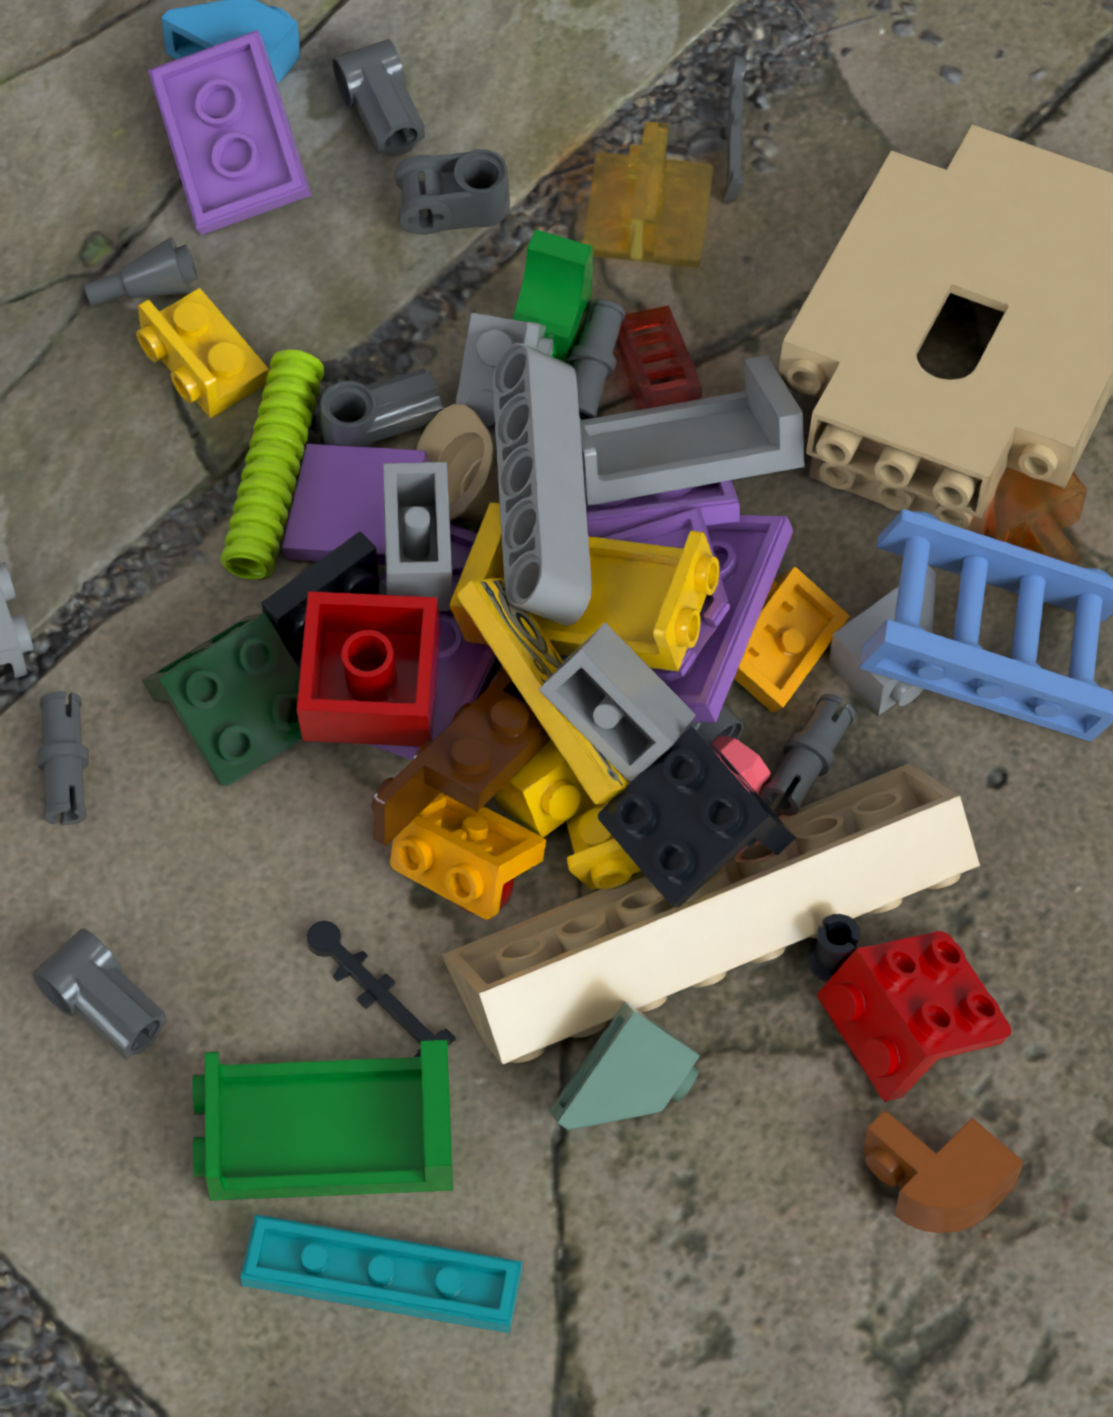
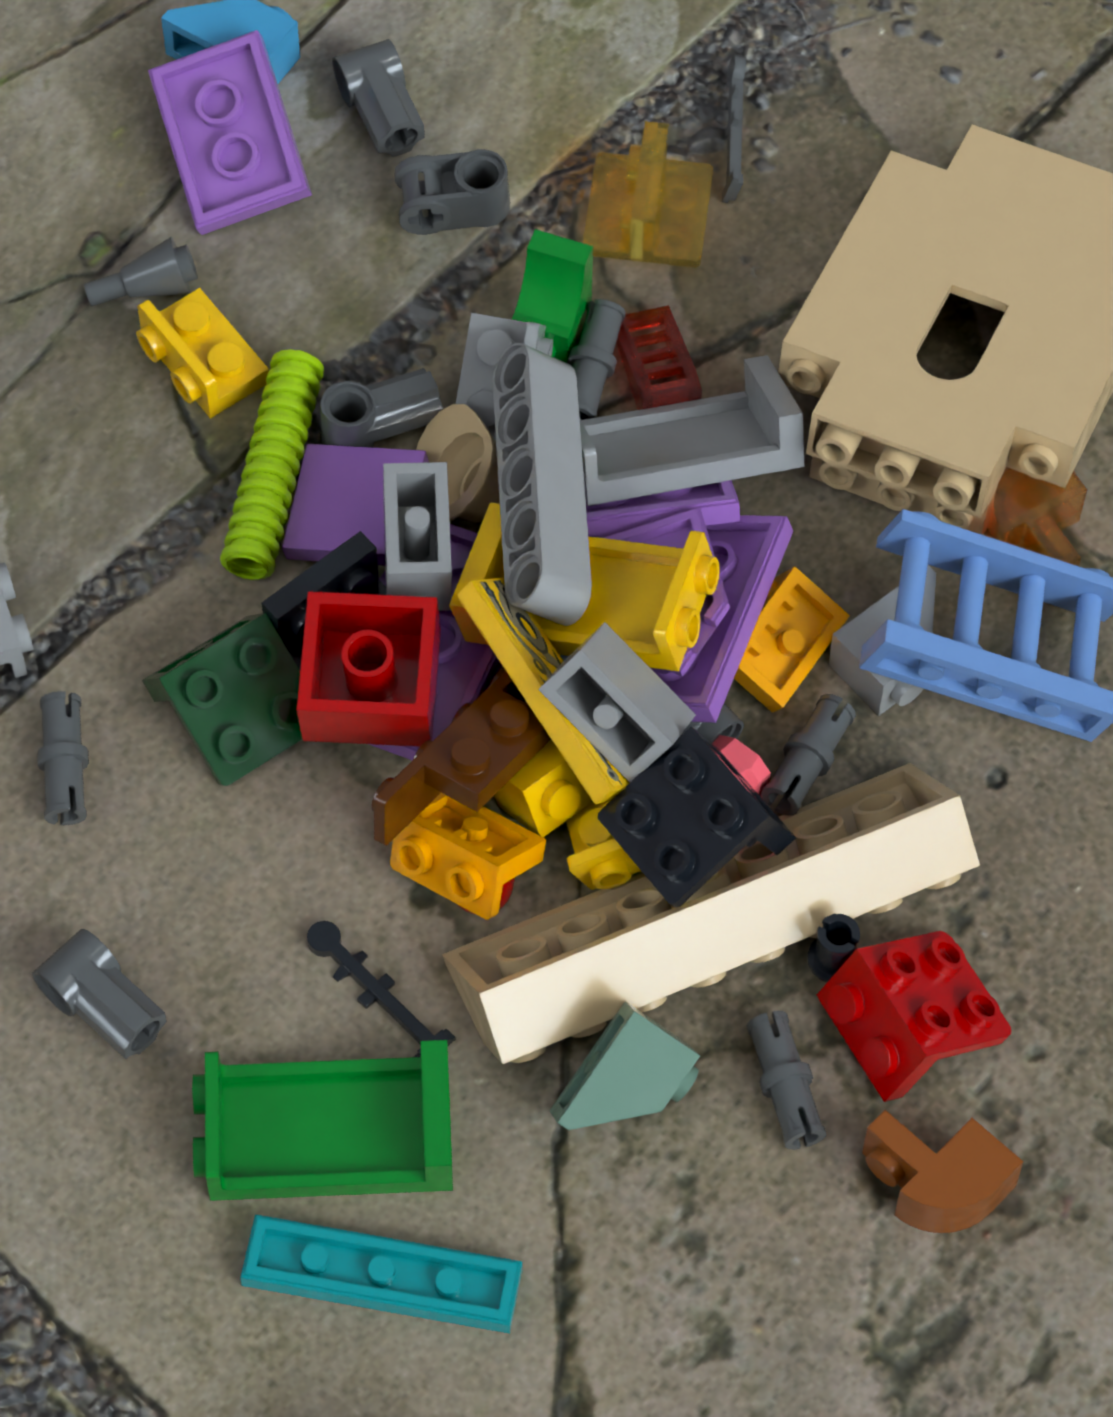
(786, 1080): none -> dark grey pin

